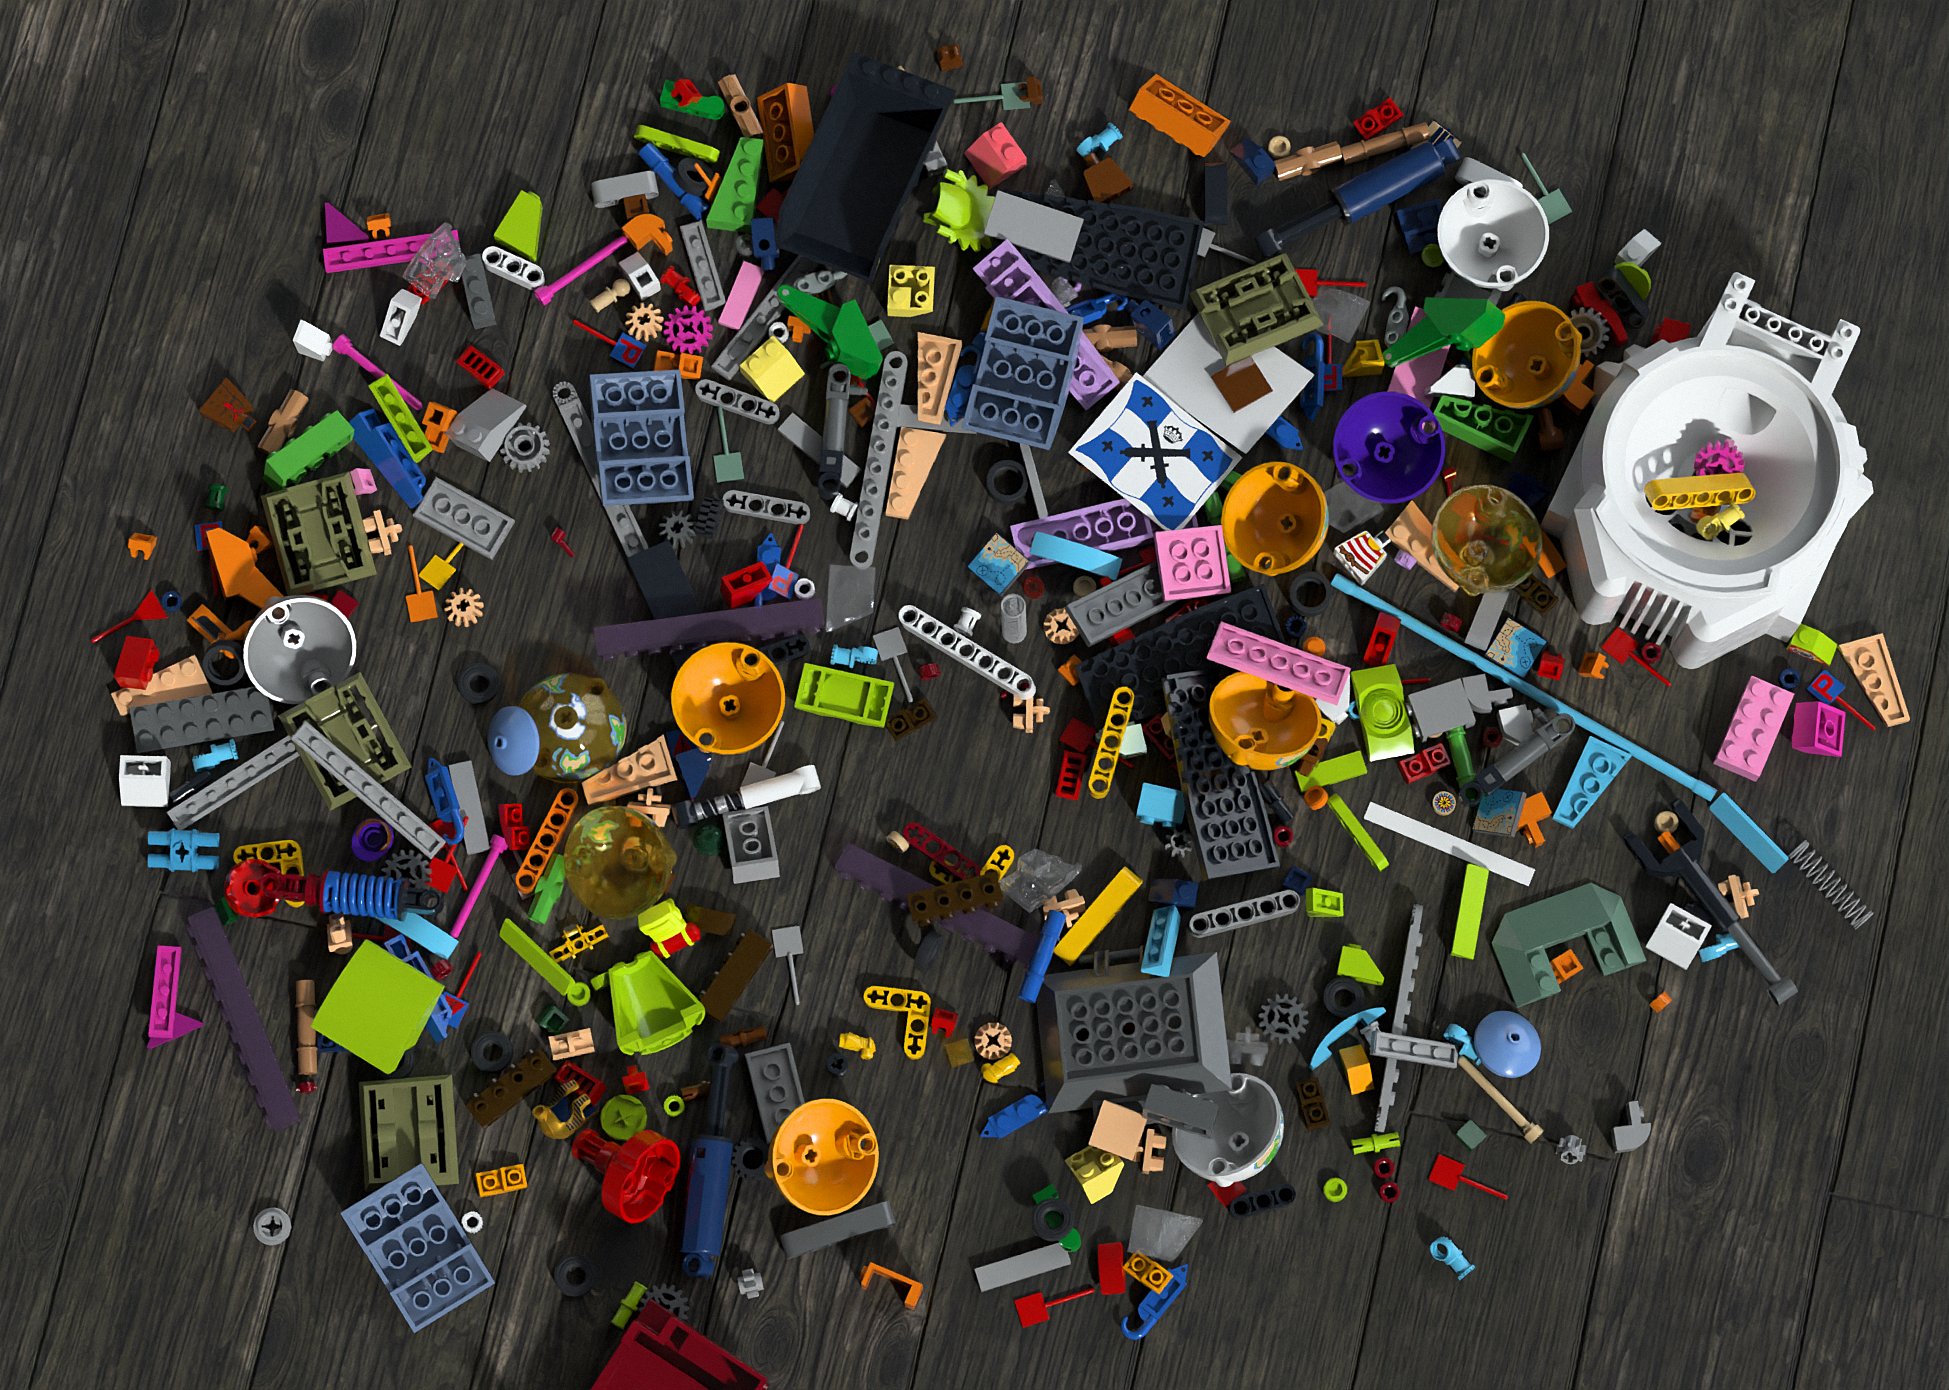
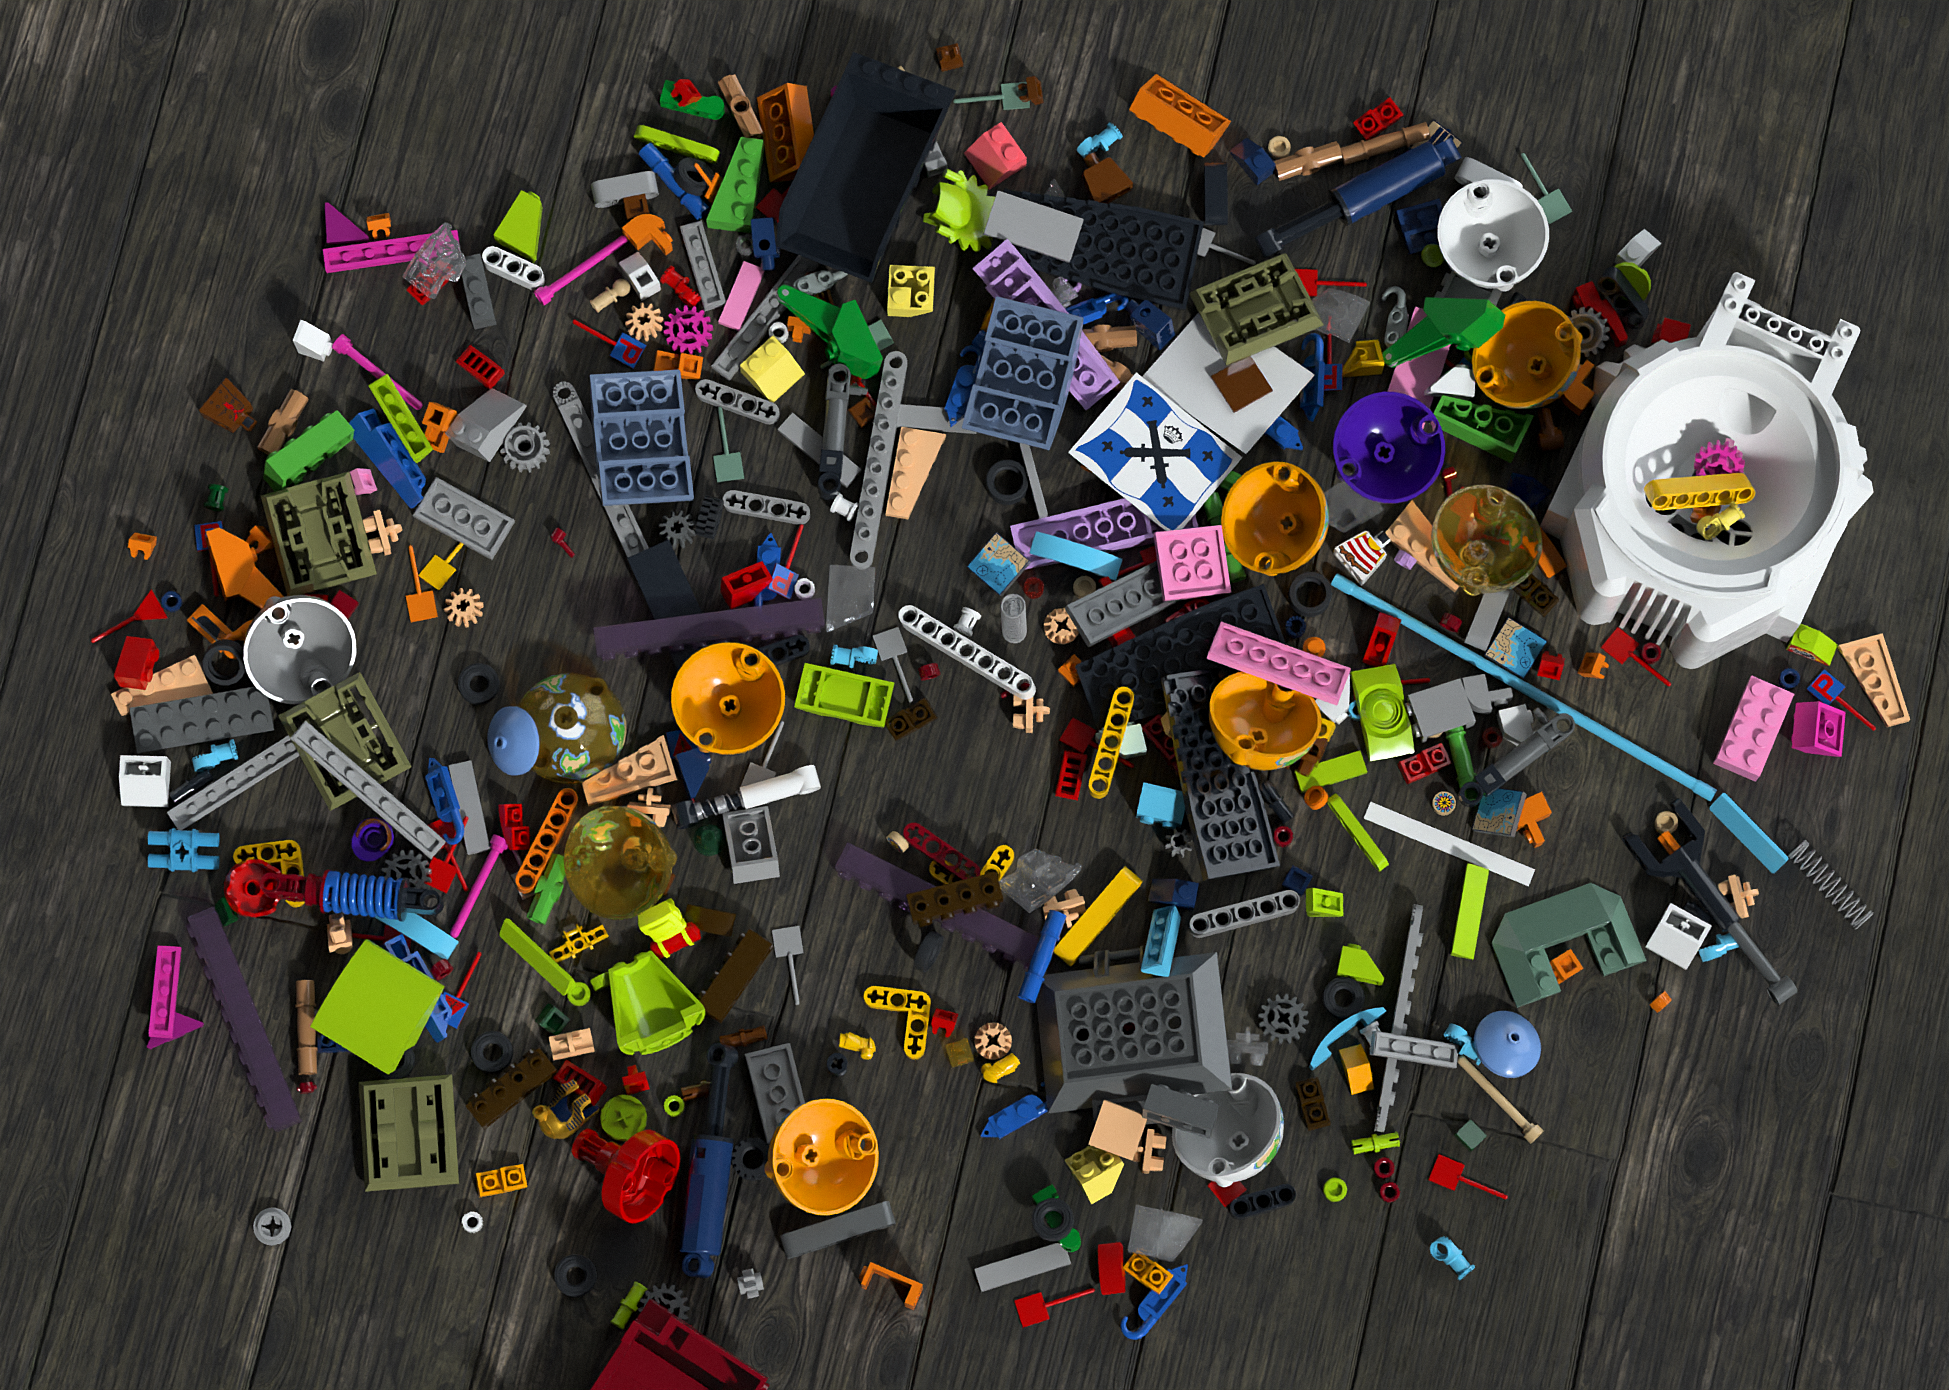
(400, 316): white slope -> none
(418, 1247): sand blue slope -> none
(936, 371): light nougat wing -> none
(1571, 1149): light grey gear -> none
(1591, 776): medium azure wing -> none
(1632, 1136): light grey brick -> none

